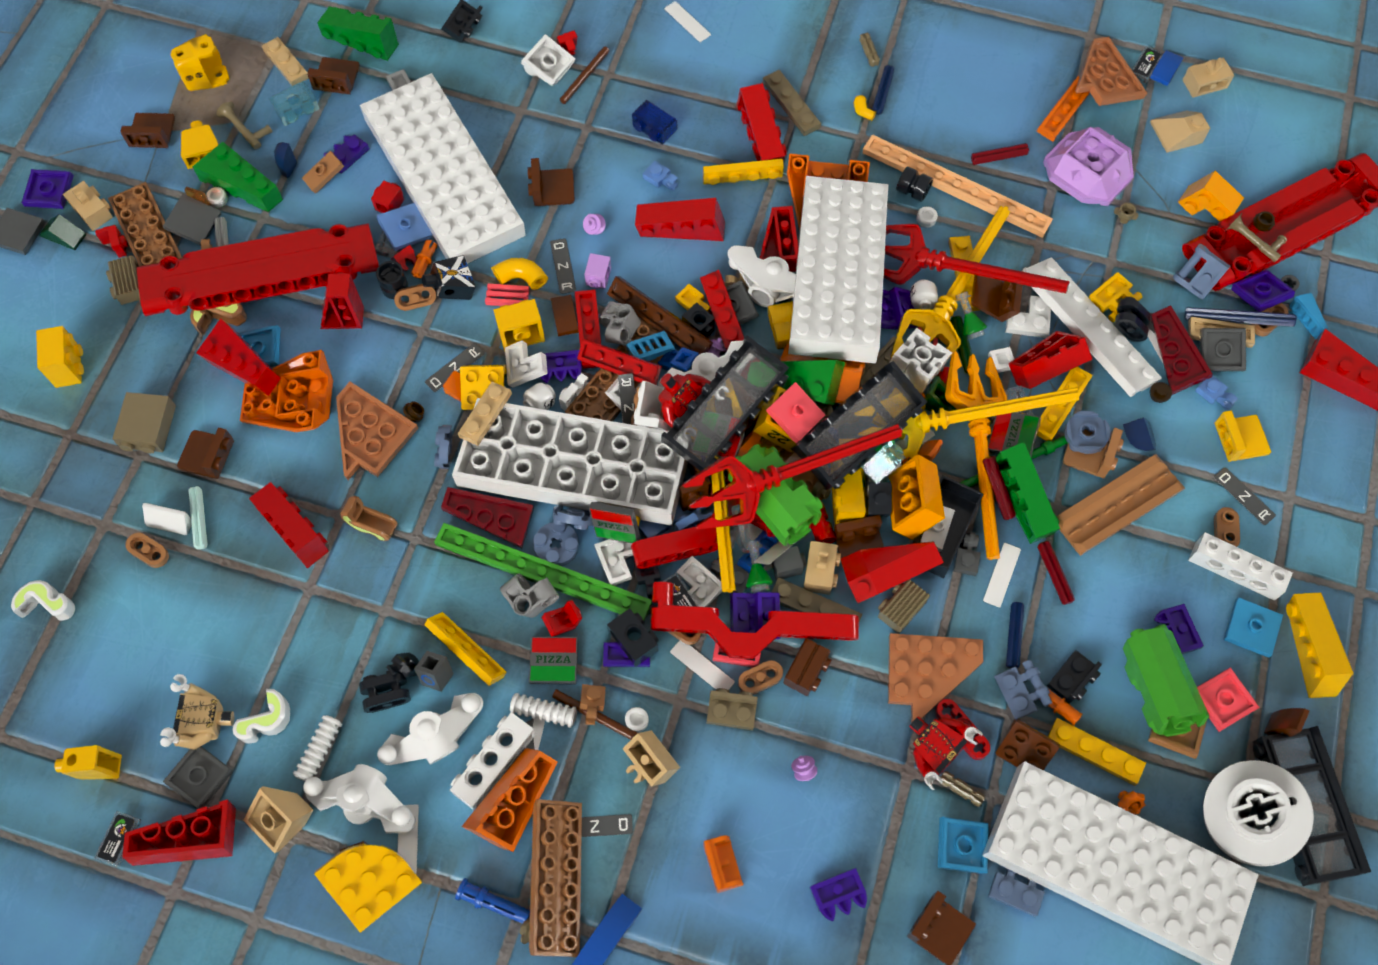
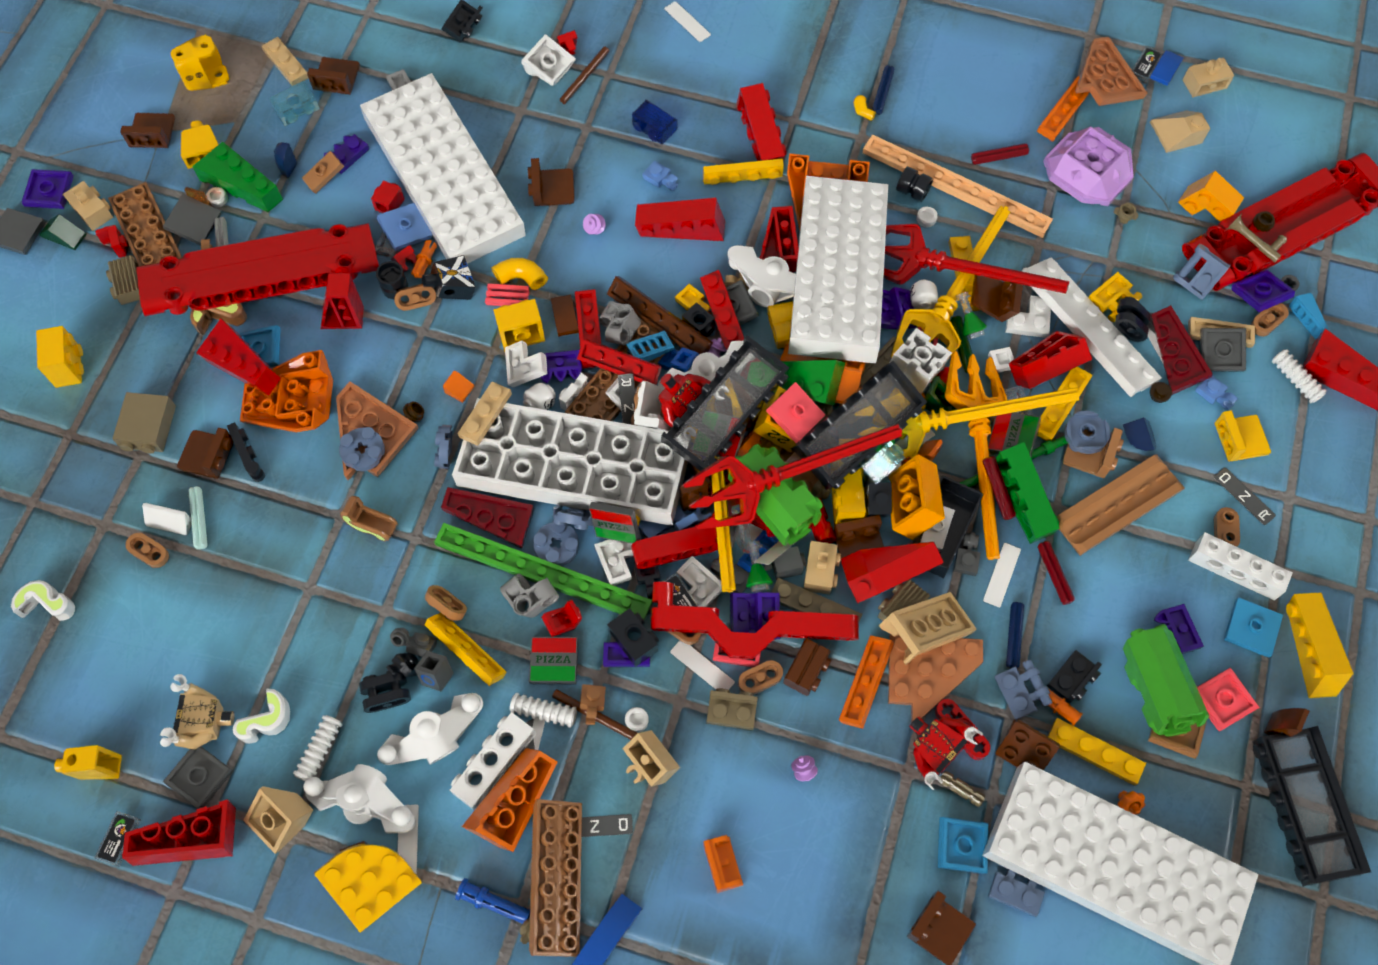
(226, 110): dark tan piece -> none
(246, 452): none -> black plate
(289, 524): red wedge -> none
(353, 440): none -> sand blue plate
(359, 31): green wedge -> none
(416, 645): none -> dark grey plate
(445, 603): none -> medium nougat plate
(467, 357): dark grey sticker -> none
(475, 381): yellow bracket -> none
(563, 266): dark grey sticker -> none
(597, 271): lavender brick -> none
(791, 103): dark tan plate -> none
(839, 892): dark purple plate -> none
(866, 682): none -> orange plate
(869, 49): dark tan axle -> none
(929, 624): none -> tan plate
(1246, 317): dark blue axle -> none
(1262, 843): white wheel -> none
(1299, 376): none -> white piece

